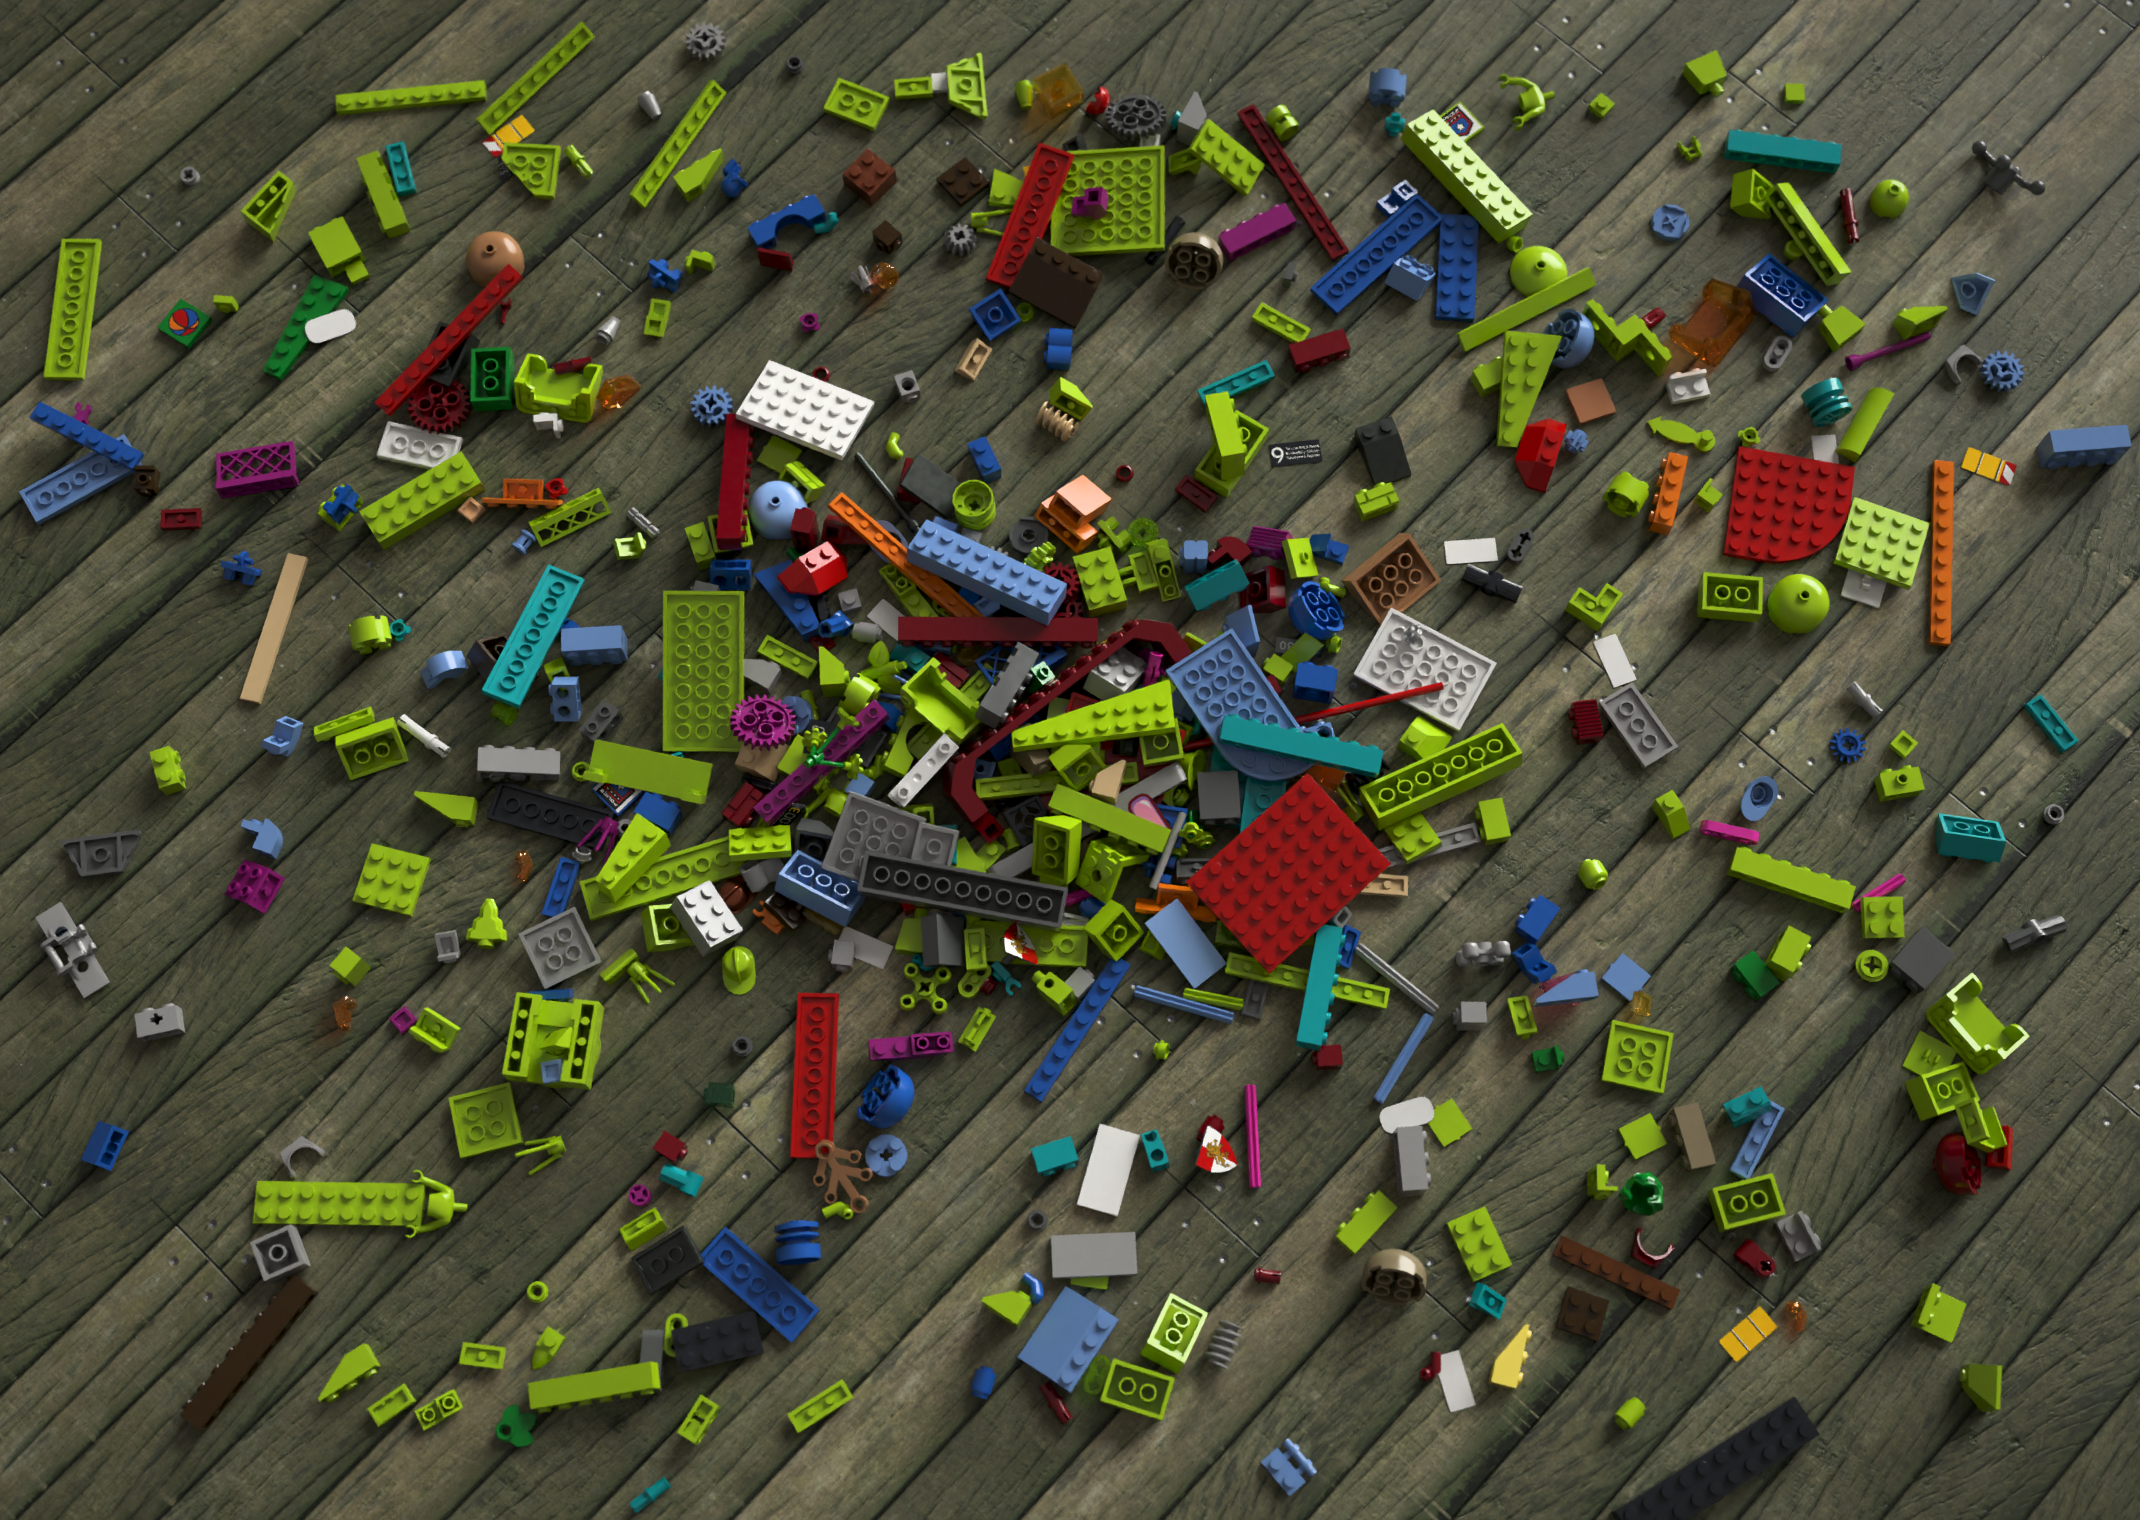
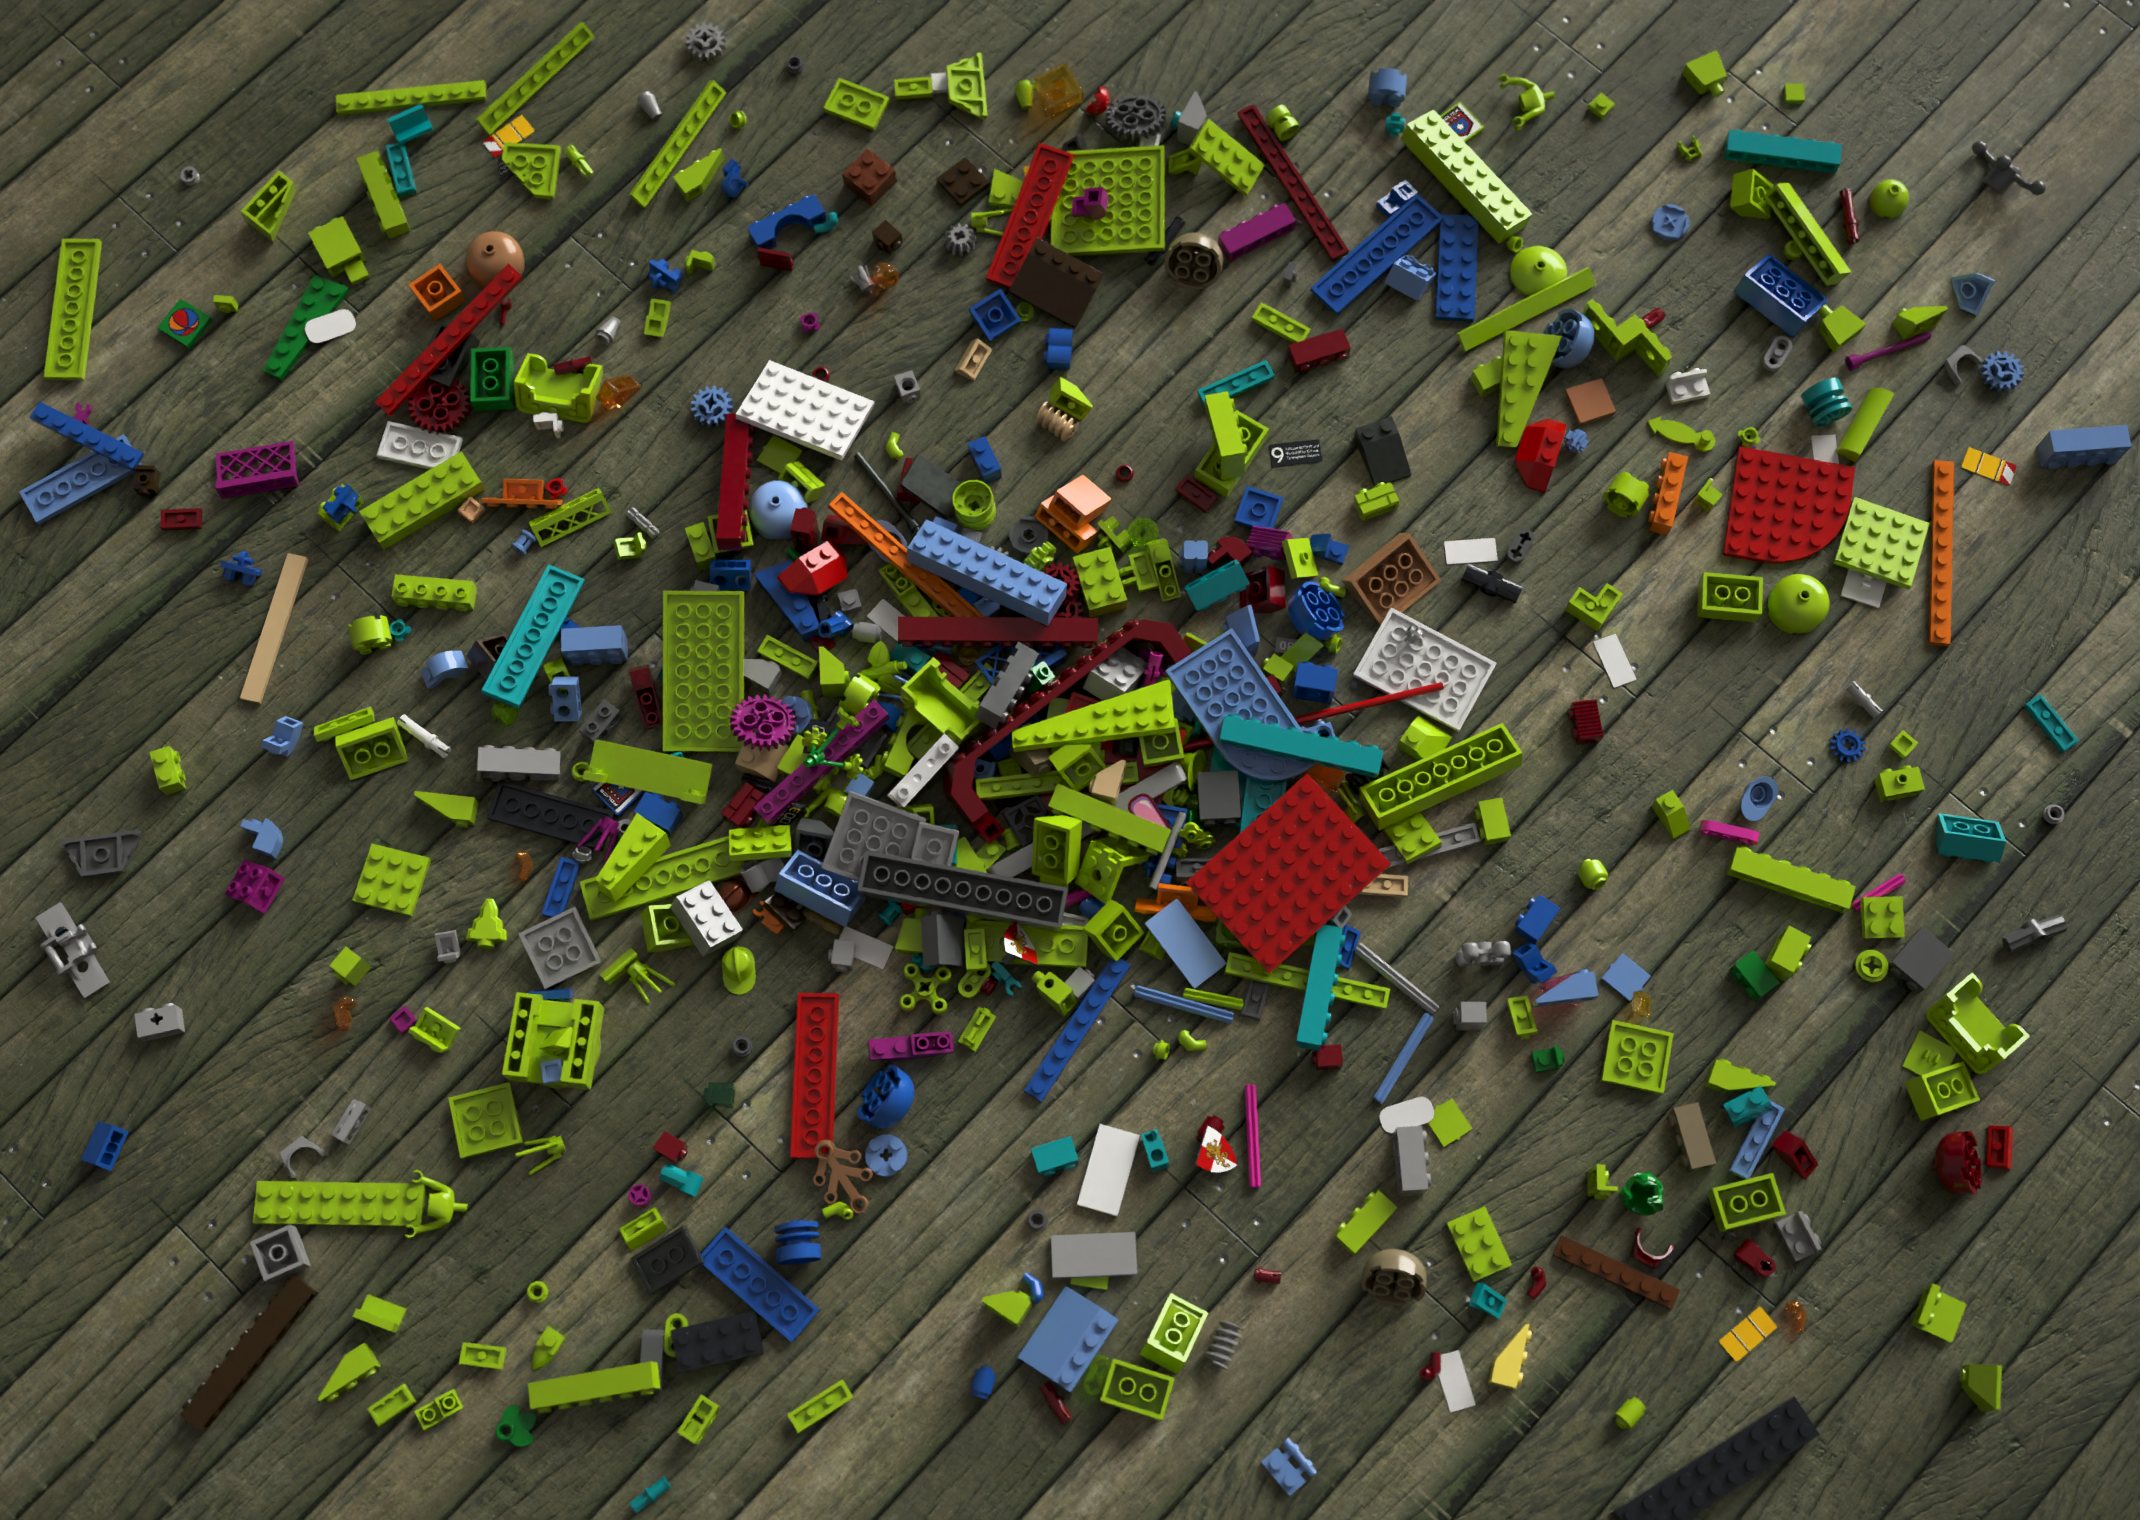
(351, 1121): none -> light grey bracket
(381, 1313): none -> lime panel
(410, 124): none -> teal panel
(434, 592): none -> lime brick
(437, 292): none -> orange brick
(646, 696): none -> dark red slope
(738, 119): none -> lime plate
(890, 913): none -> teal bush
(1189, 1043): none -> lime arm
(1192, 802): none -> clear neon green plate
(1258, 508): none -> blue plate
(1539, 1282): none -> dark red arm
(1582, 1314): dark brown plate -> none
(1638, 725): light grey plate -> none
(1642, 1136): lime piece -> none
(1716, 323): clear orange windscreen -> none
(1731, 1079): none -> lime slope
(1795, 1154): none -> dark red slope
(1980, 1126): lime panel -> none

